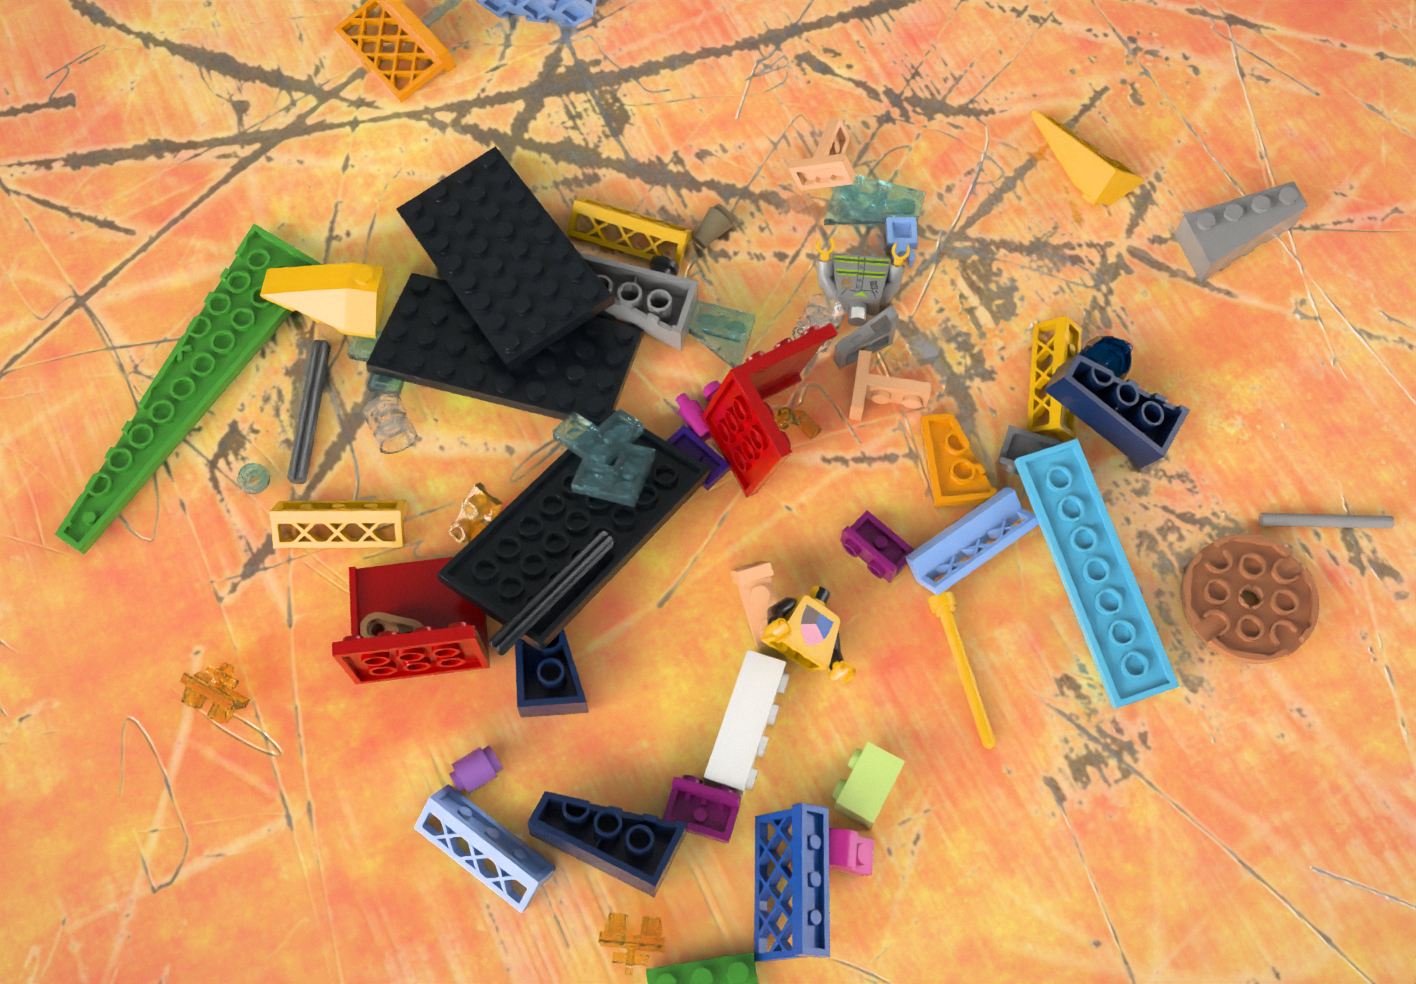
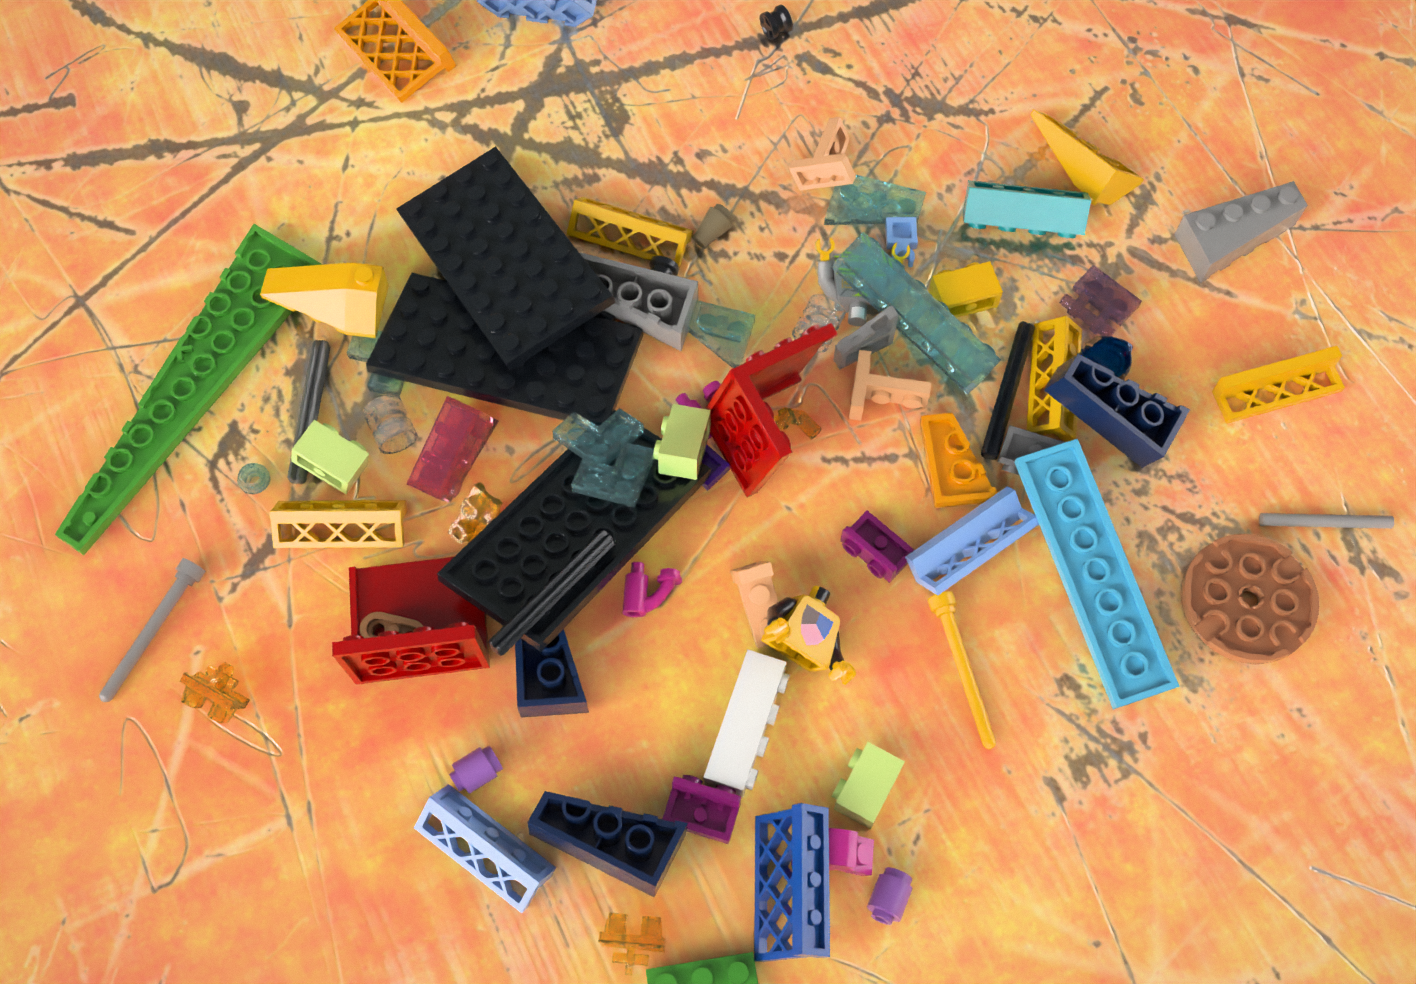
(186, 575): none -> light grey piece
(330, 456): none -> yellowish green brick
(451, 449): none -> clear pink wedge
(636, 585): none -> dark pink plant
(683, 441): none -> yellowish green brick
(776, 22): none -> black wheel
(890, 896): none -> medium lavender brick
(921, 316): none -> clear light blue brick
(967, 289): none -> yellow brick
(1007, 391): none -> black axle
(1026, 208): none -> brick
(1106, 296): none -> plate
(1279, 373): none -> yellow fence

